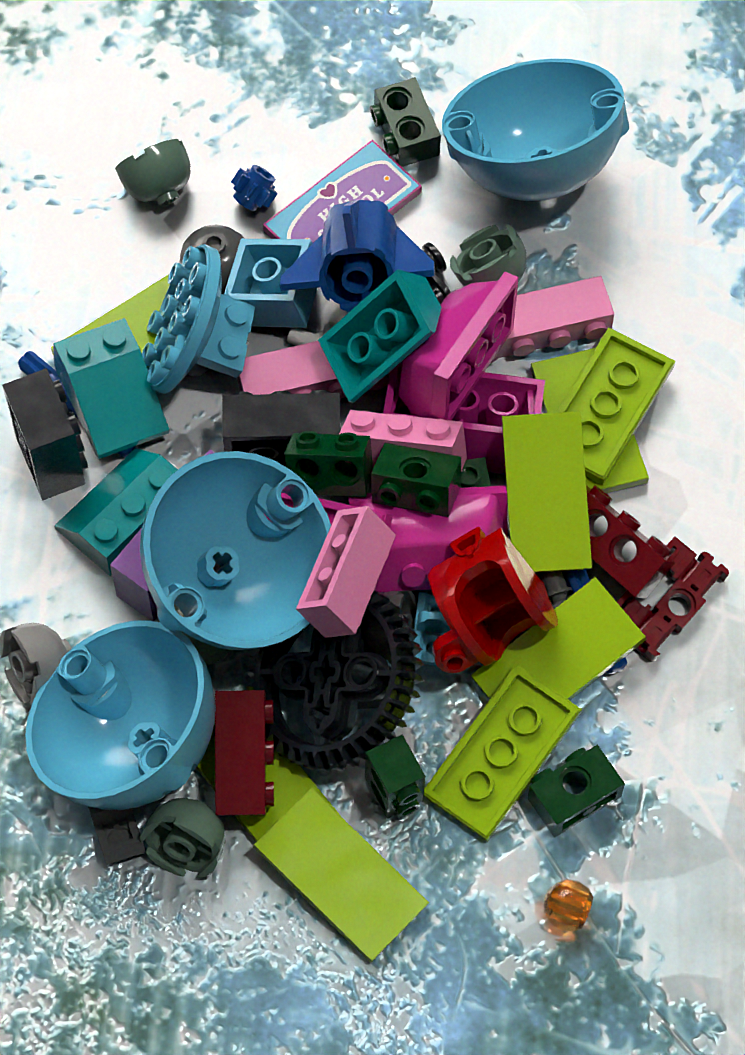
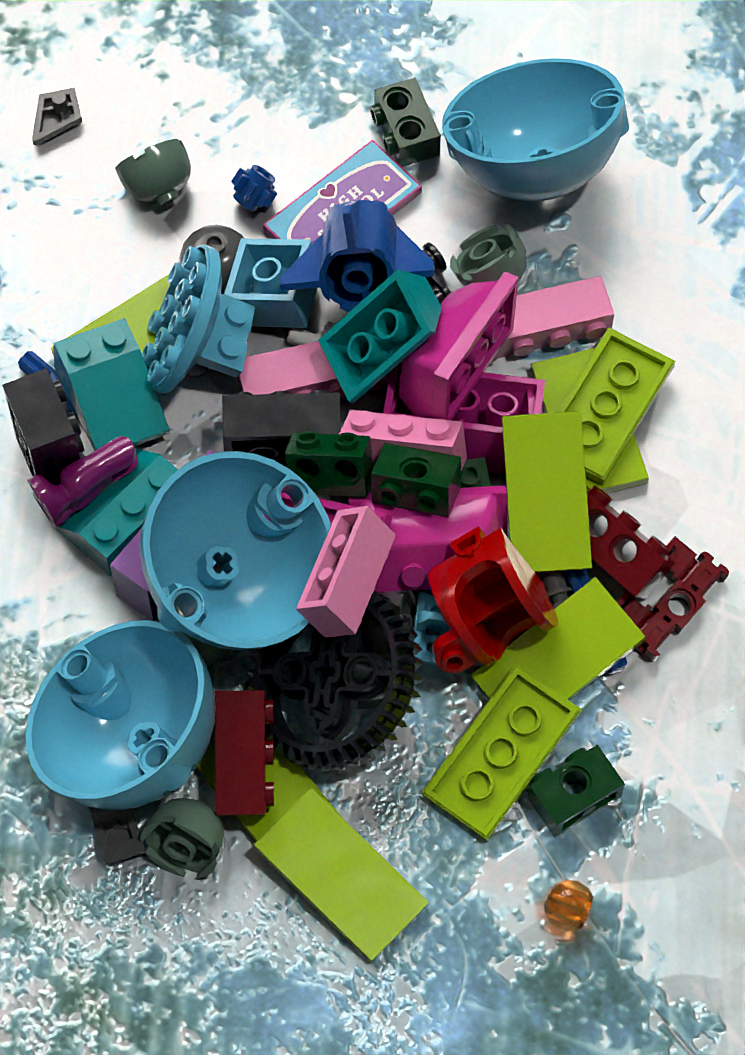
(33, 656): light grey cylinder -> none
(55, 114): none -> piece
(83, 480): none -> magenta piece
(395, 777): dark green brick -> none

